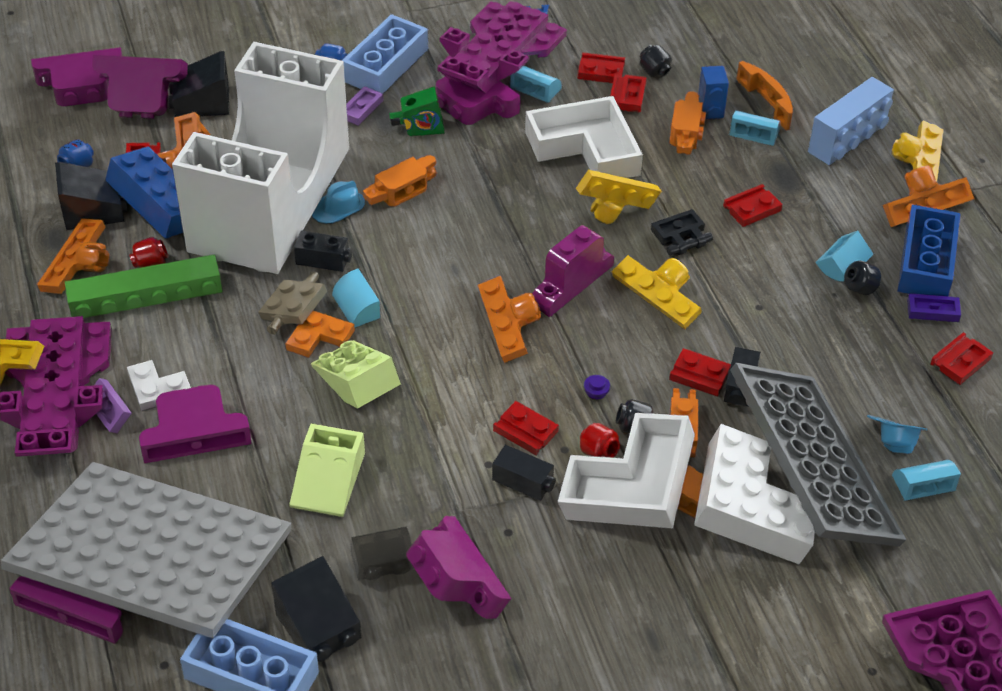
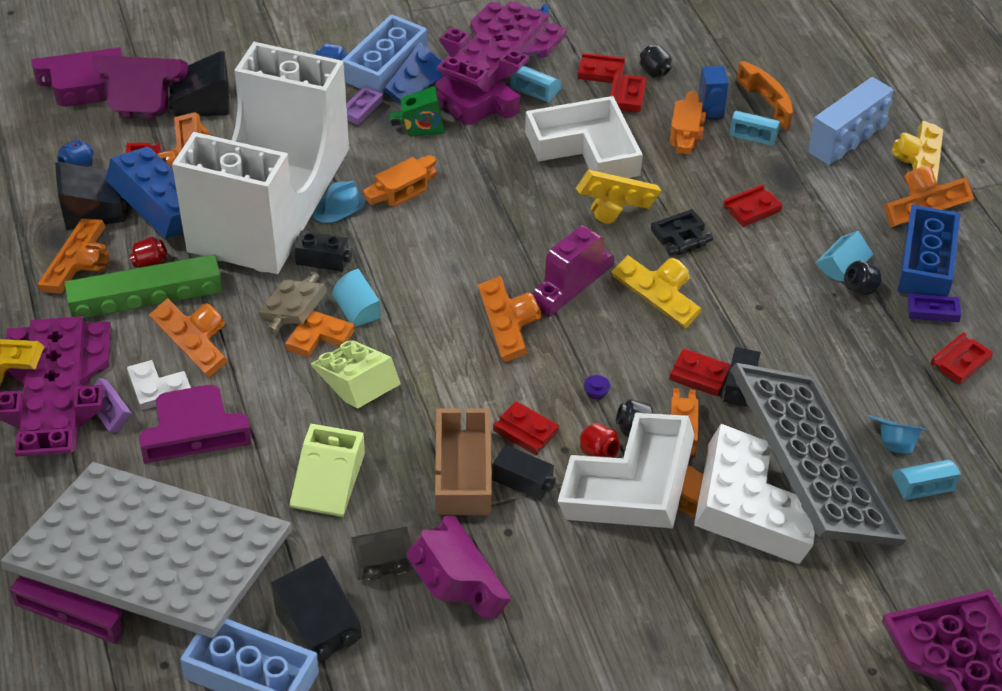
(193, 333): none -> orange plate
(414, 74): none -> blue wing
(463, 462): none -> medium nougat piece

